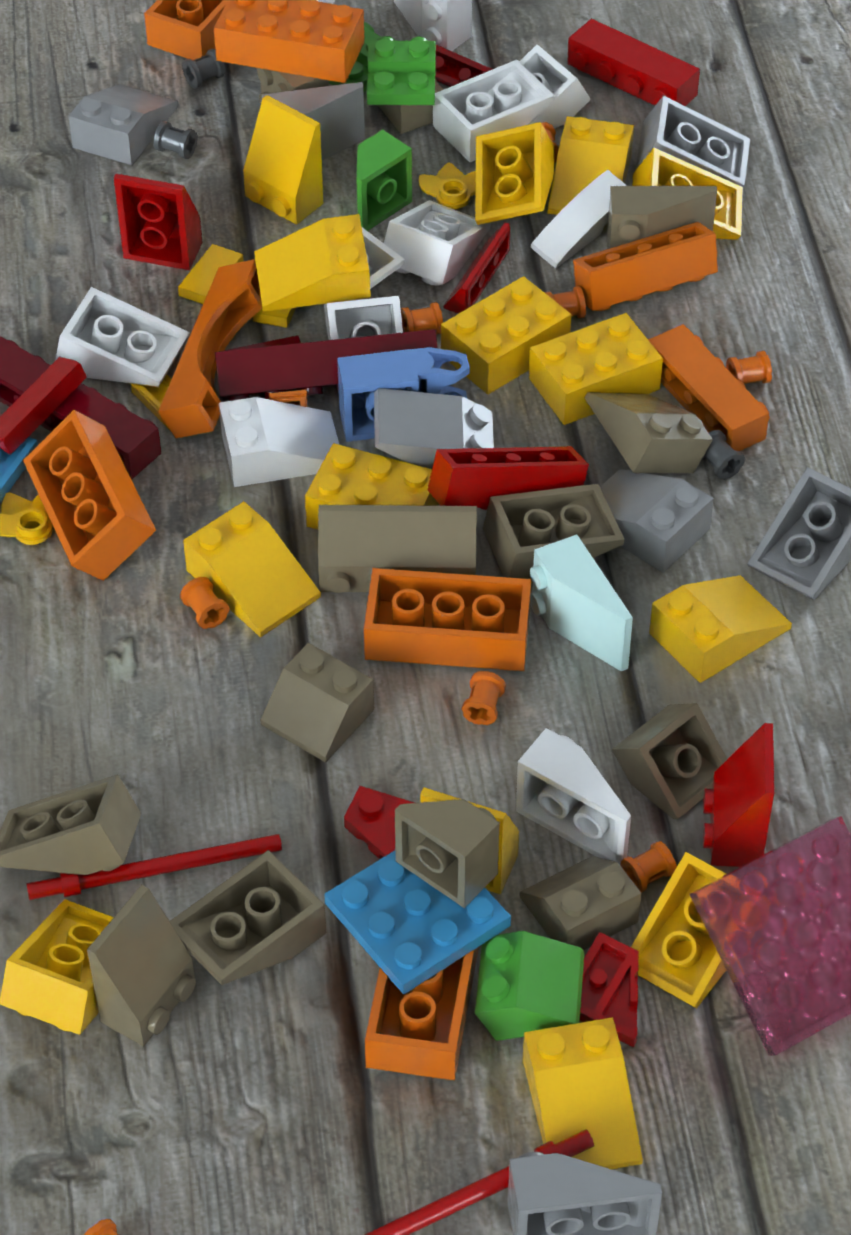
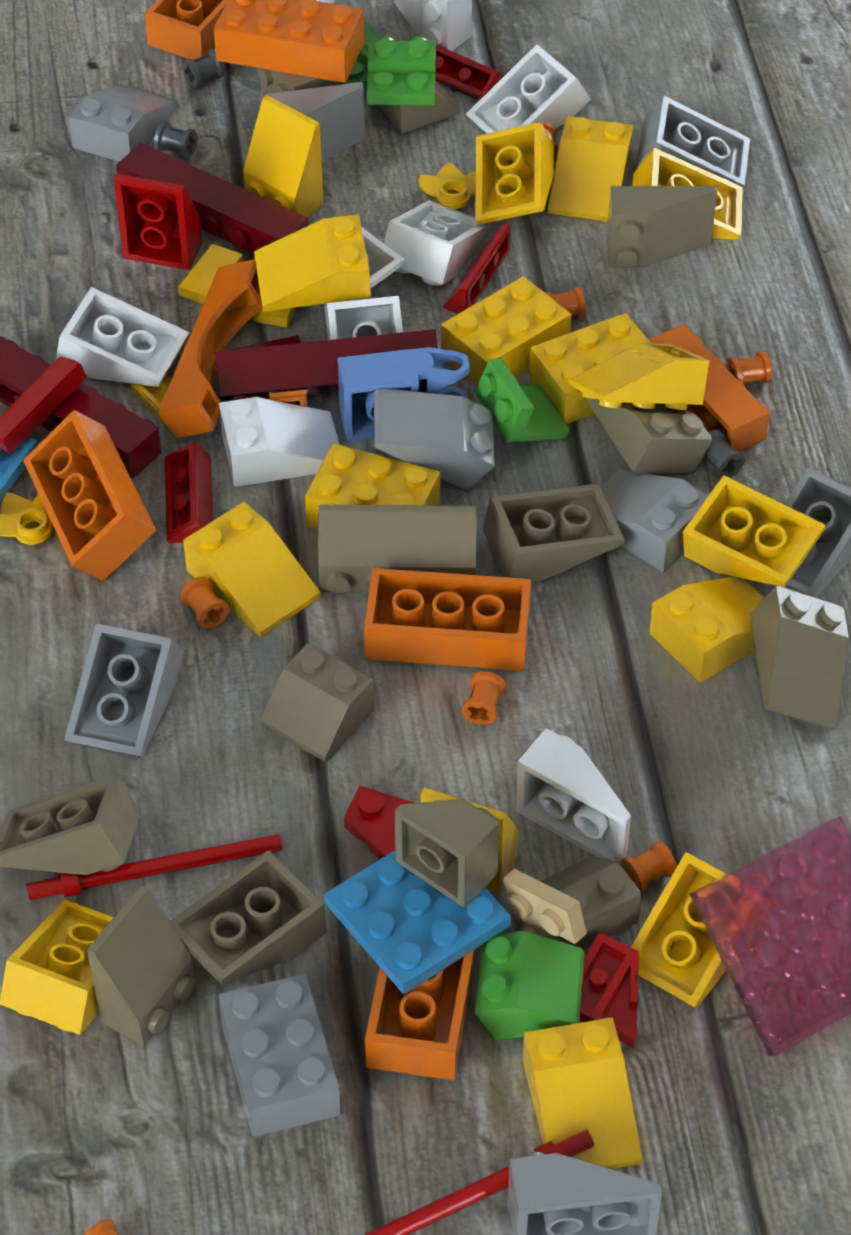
(123, 690): none -> light grey slope
(187, 492): none -> red slope
(222, 206): none -> dark red brick
(279, 1055): none -> light grey brick
(382, 178): bright green slope -> none
(422, 319): orange bush -> none
(477, 474): red brick -> none
(488, 104): white slope -> none
(518, 410): none -> bright green bracket
(543, 909): none -> tan plate
(577, 222): white slope -> none
(580, 601): light aqua slope -> none
(631, 64): red brick -> none
(646, 266): orange brick -> none
(646, 377): none -> yellow slope
(672, 758): dark tan slope -> none
(741, 802): red slope -> none
(749, 535): none -> yellow slope
(800, 655): none -> dark tan slope

